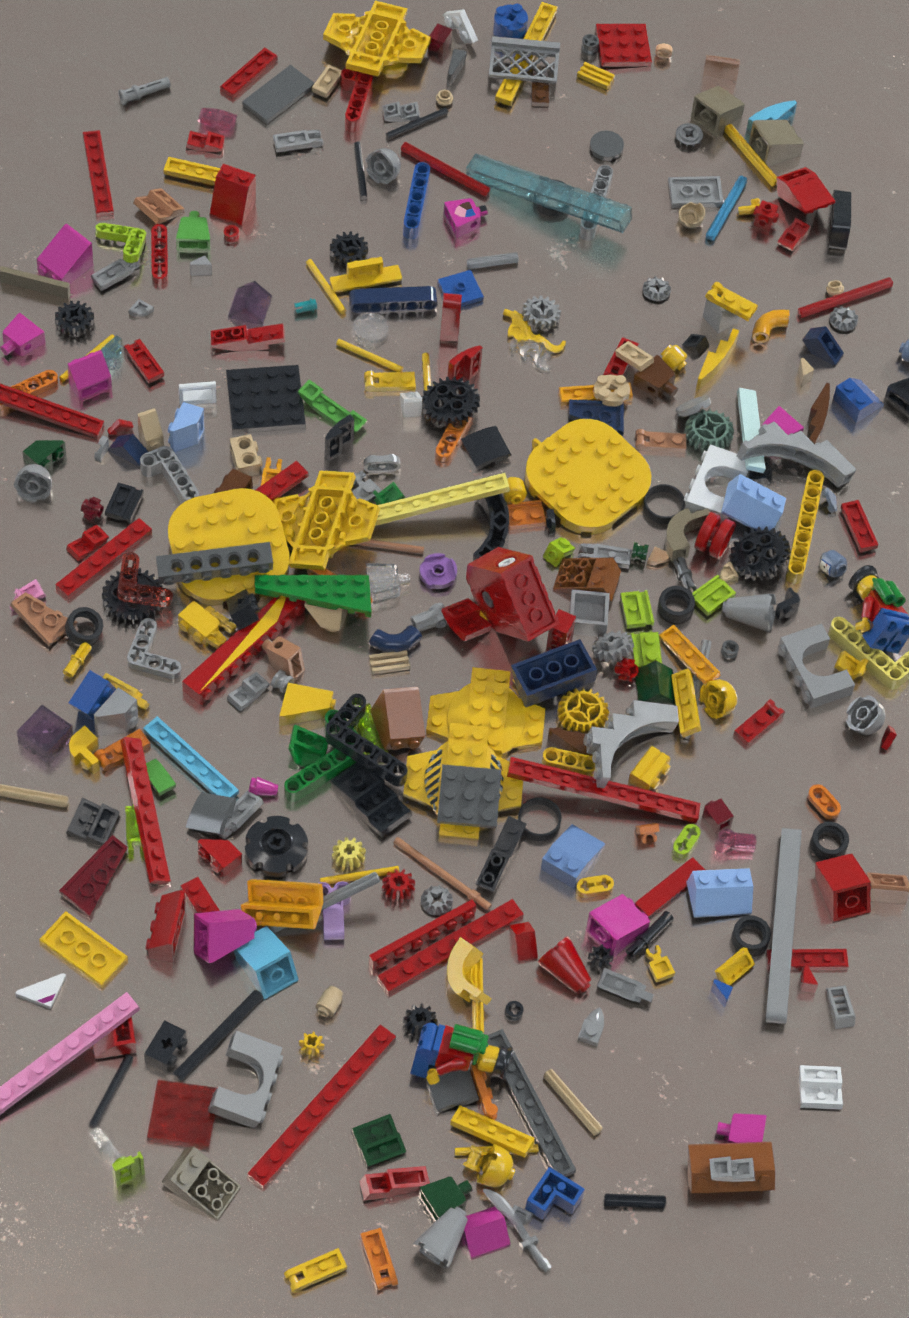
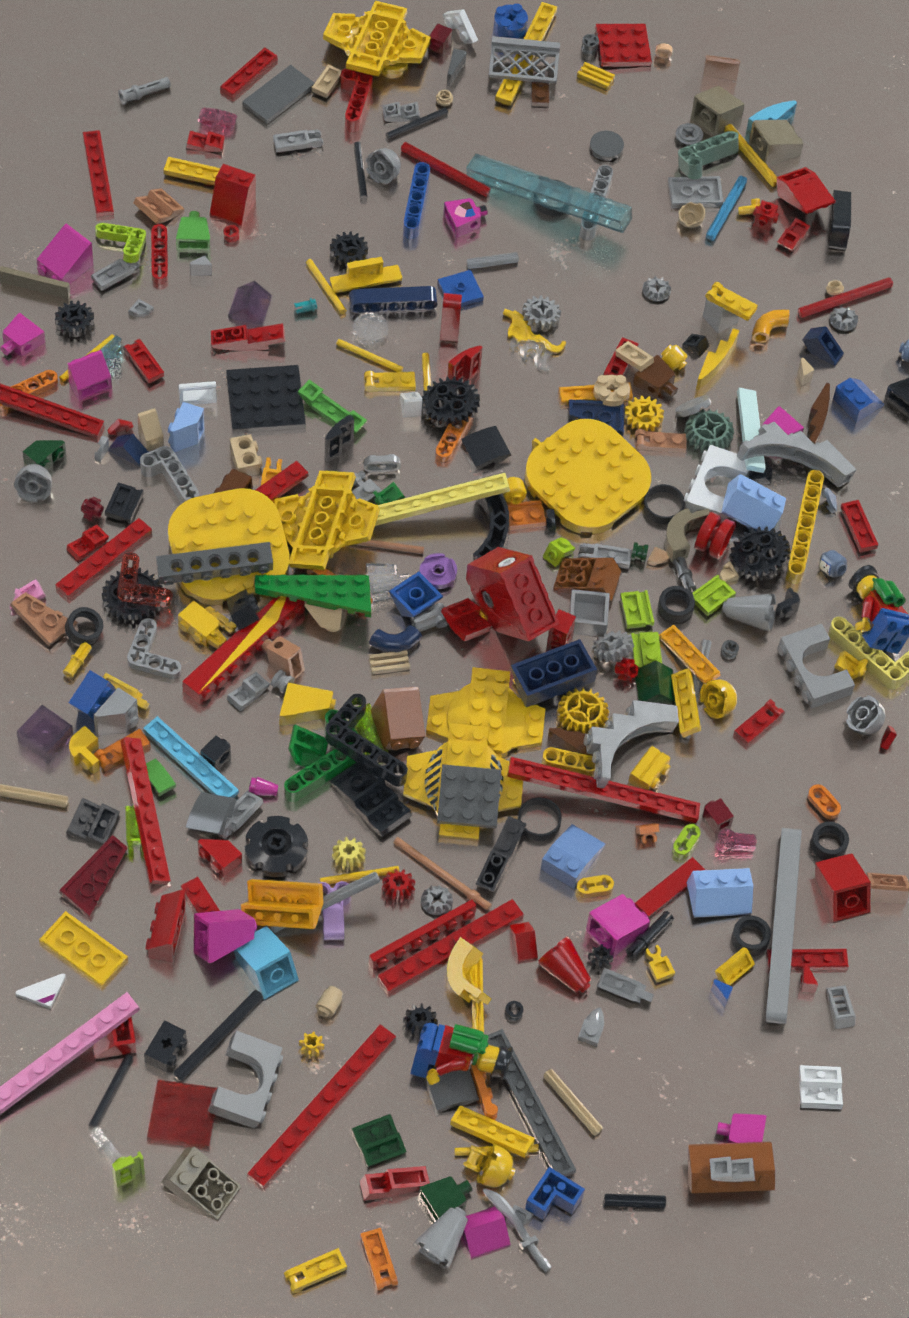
(216, 751): none -> black brick
(414, 595): none -> blue slope
(644, 413): none -> yellow gear
(706, 151): none -> sand green beam

